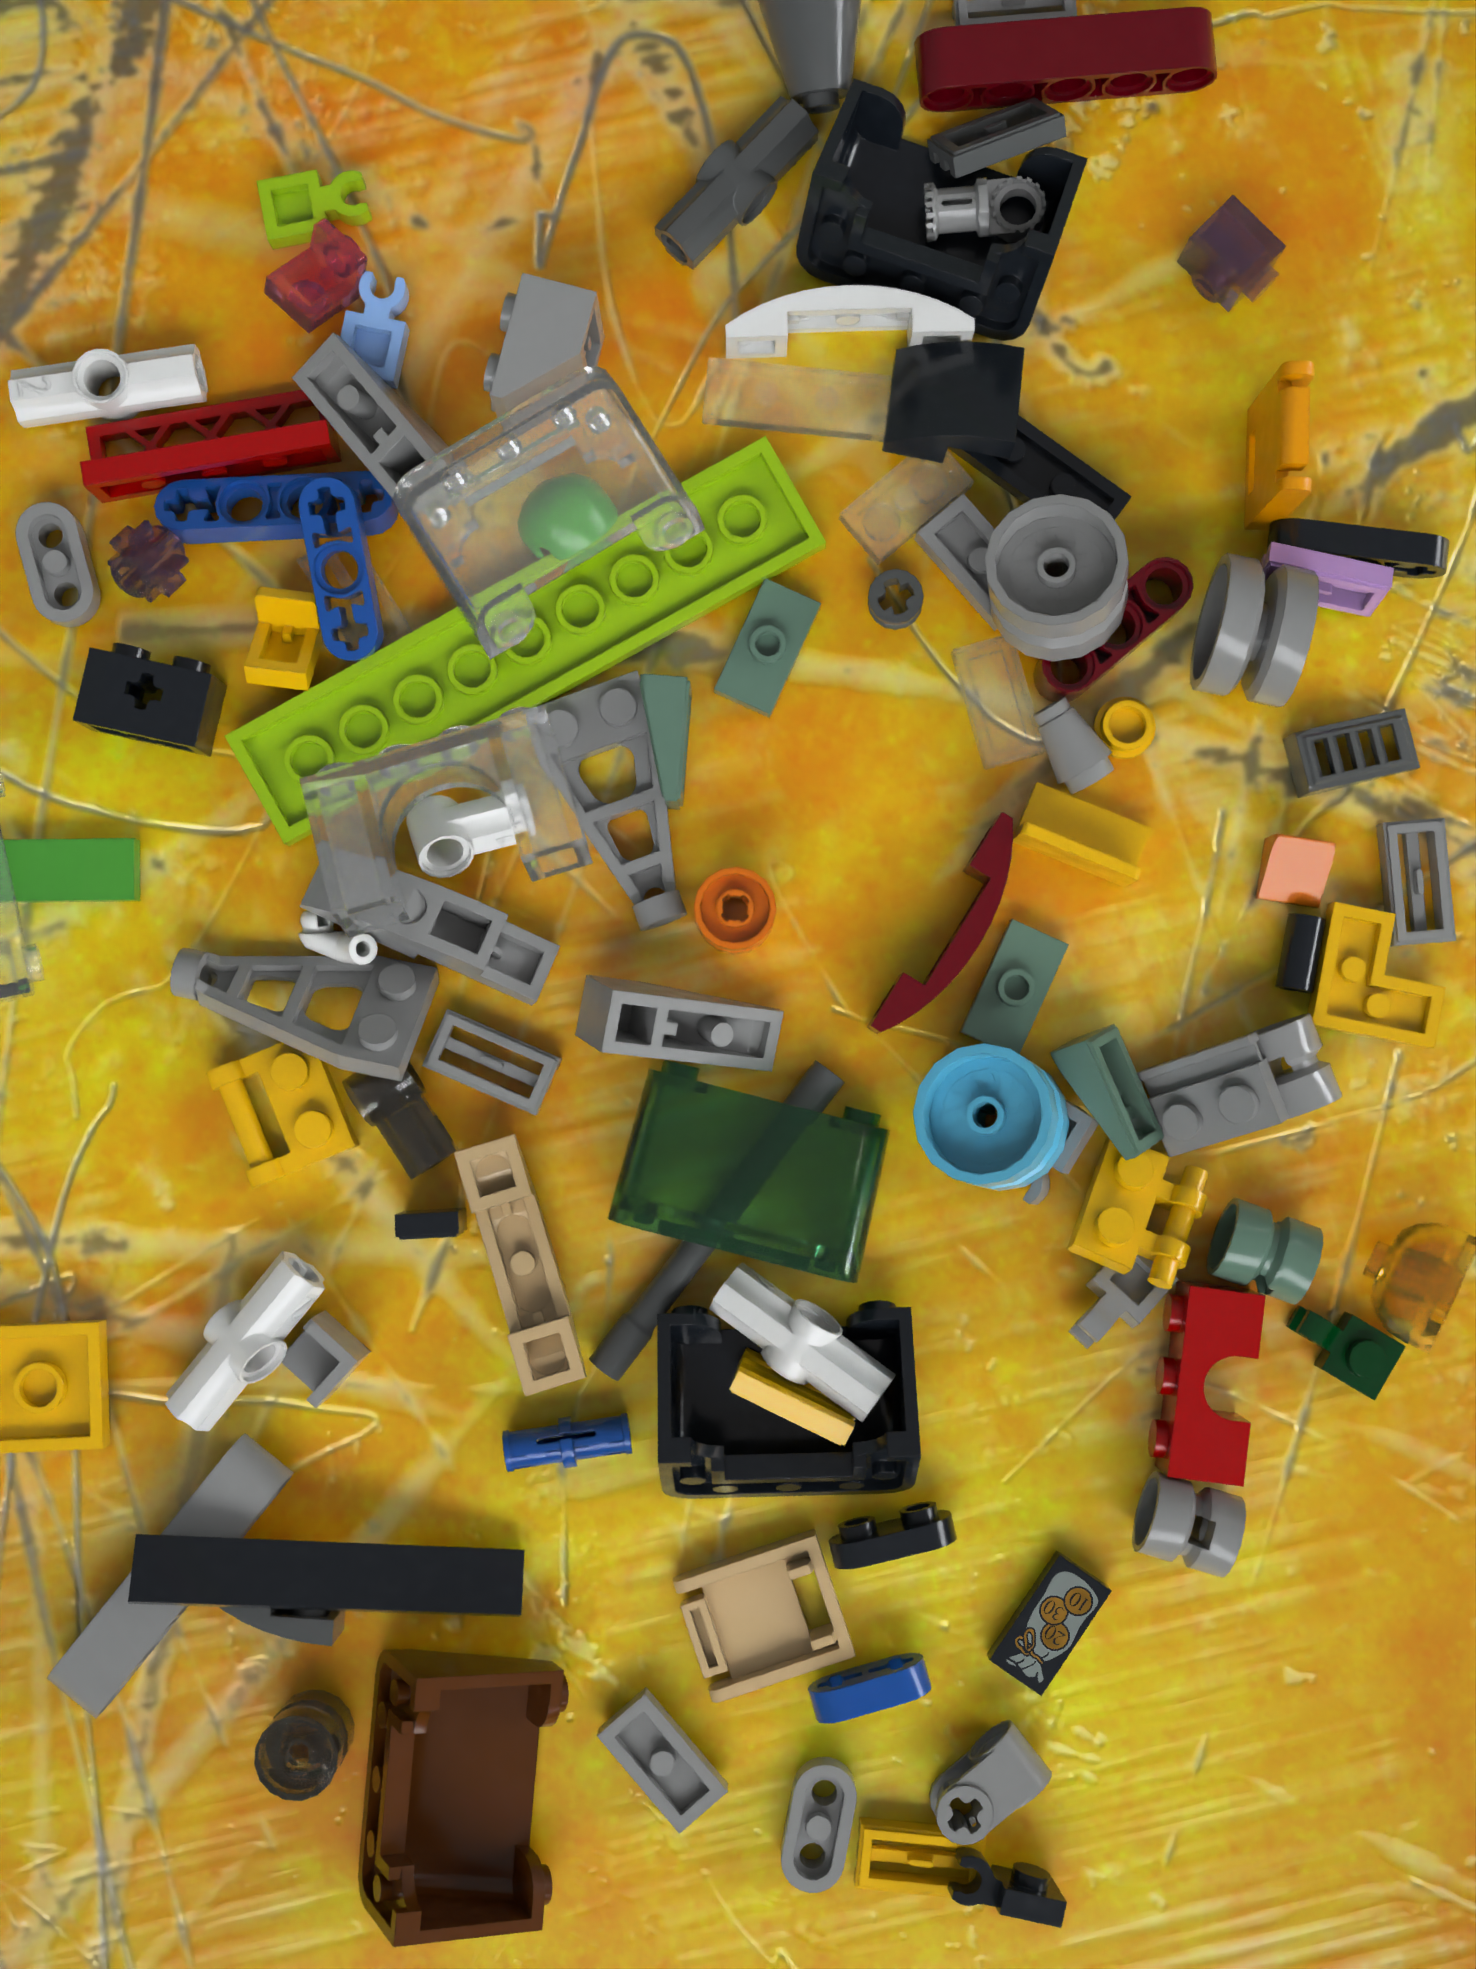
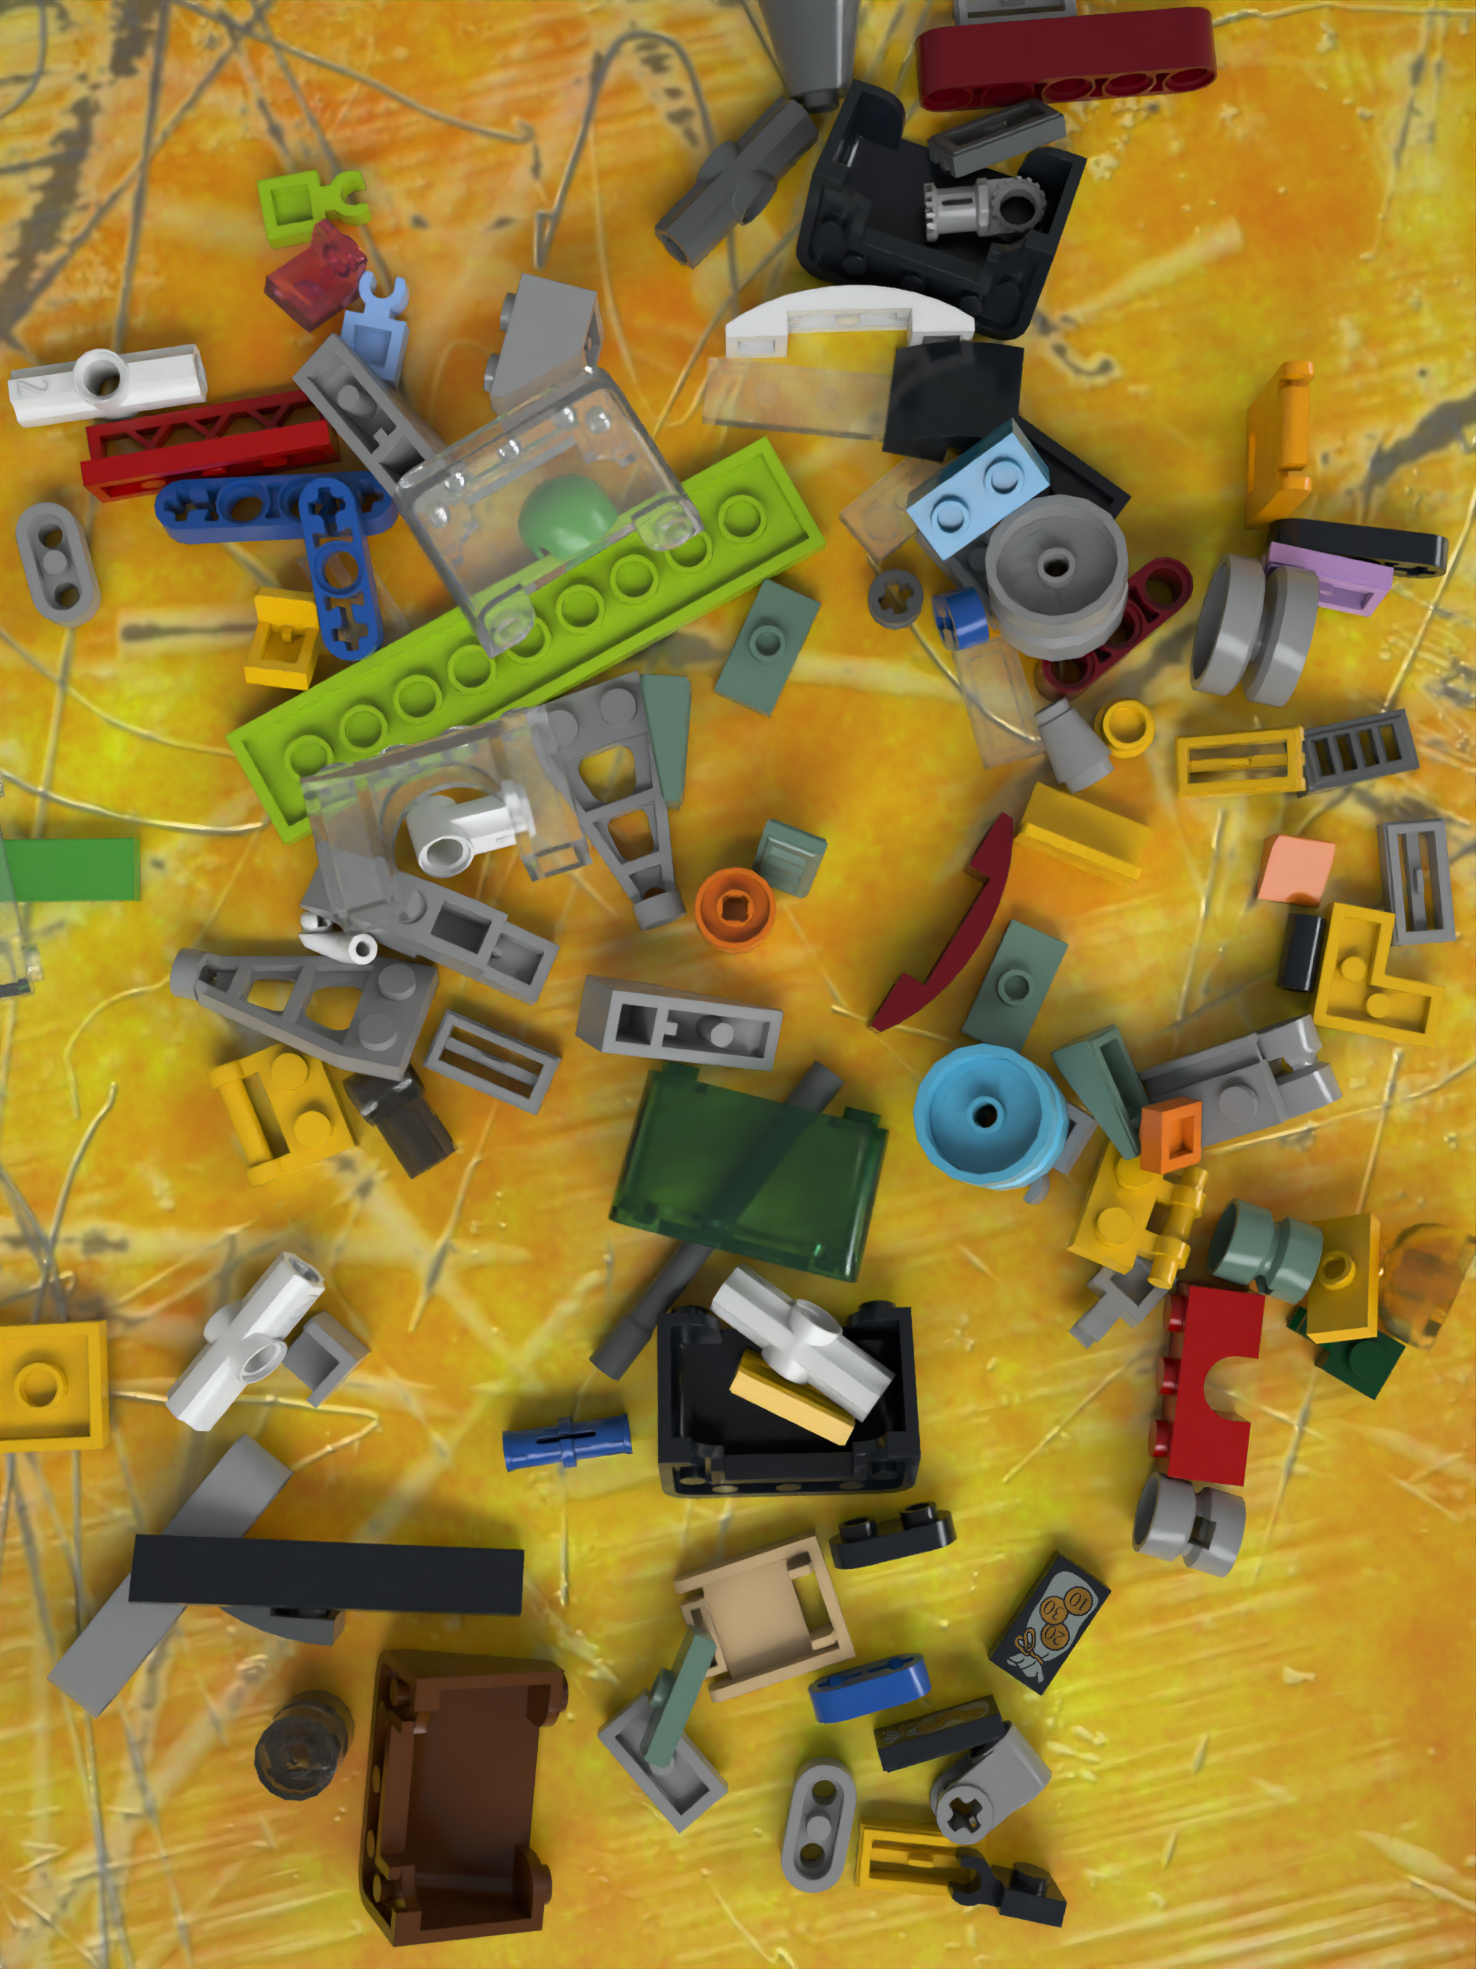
(114, 694): black brick -> none
(148, 561): gear -> none
(430, 1223): black tile -> none
(522, 1264): tan slope -> none
(675, 1694): none -> sand green plate
(788, 858): none -> sand green slope
(939, 1733): none -> black tile
(960, 618): none -> blue beam
(977, 489): none -> dark azure brick
(1170, 1135): none -> orange plate
(1232, 256): brick -> none
(1293, 760): none -> yellow tile
(1346, 1280): none -> yellow plate

